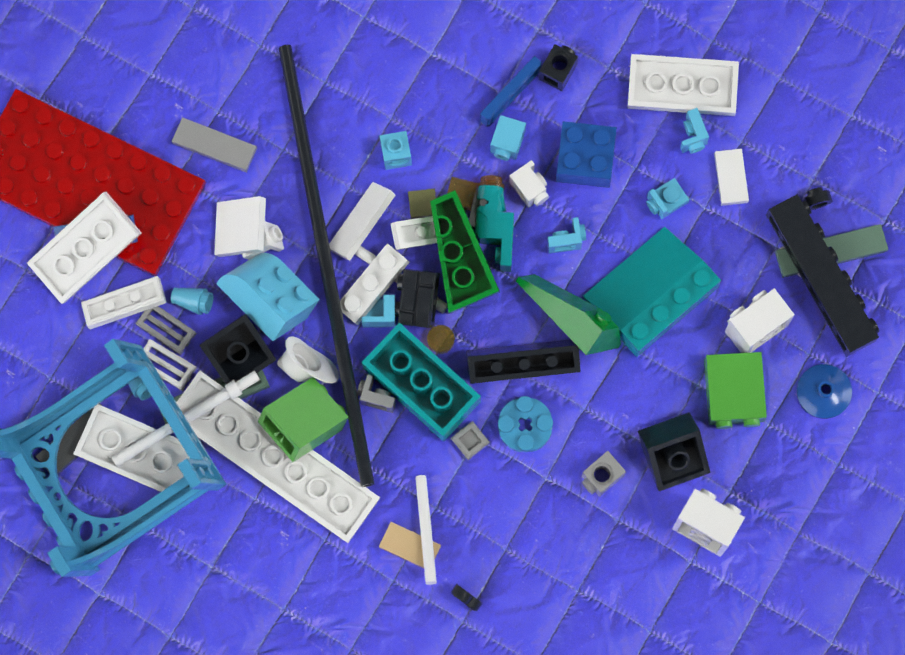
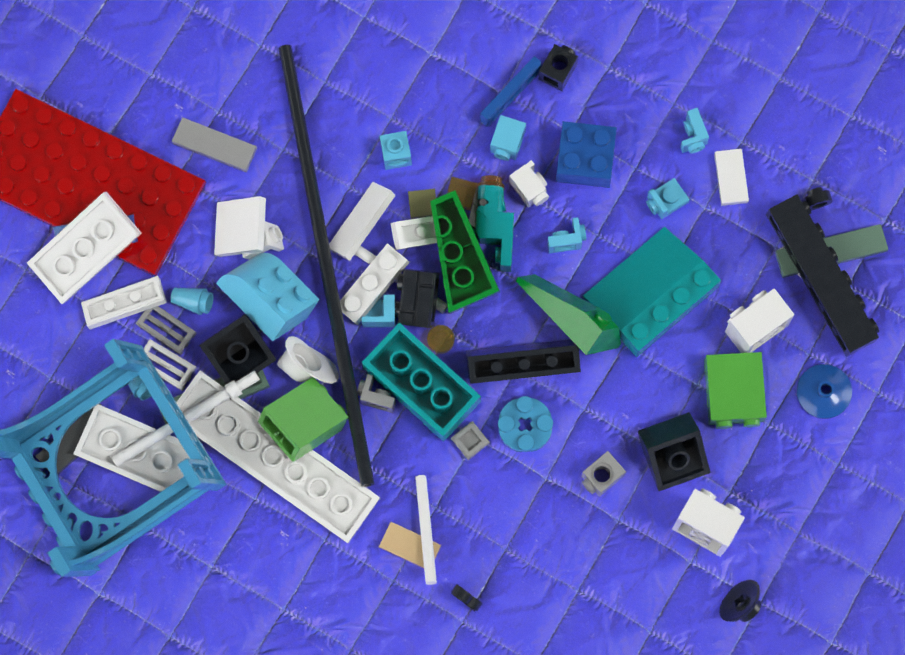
(683, 84): white plate -> none
(741, 602): none -> black piece

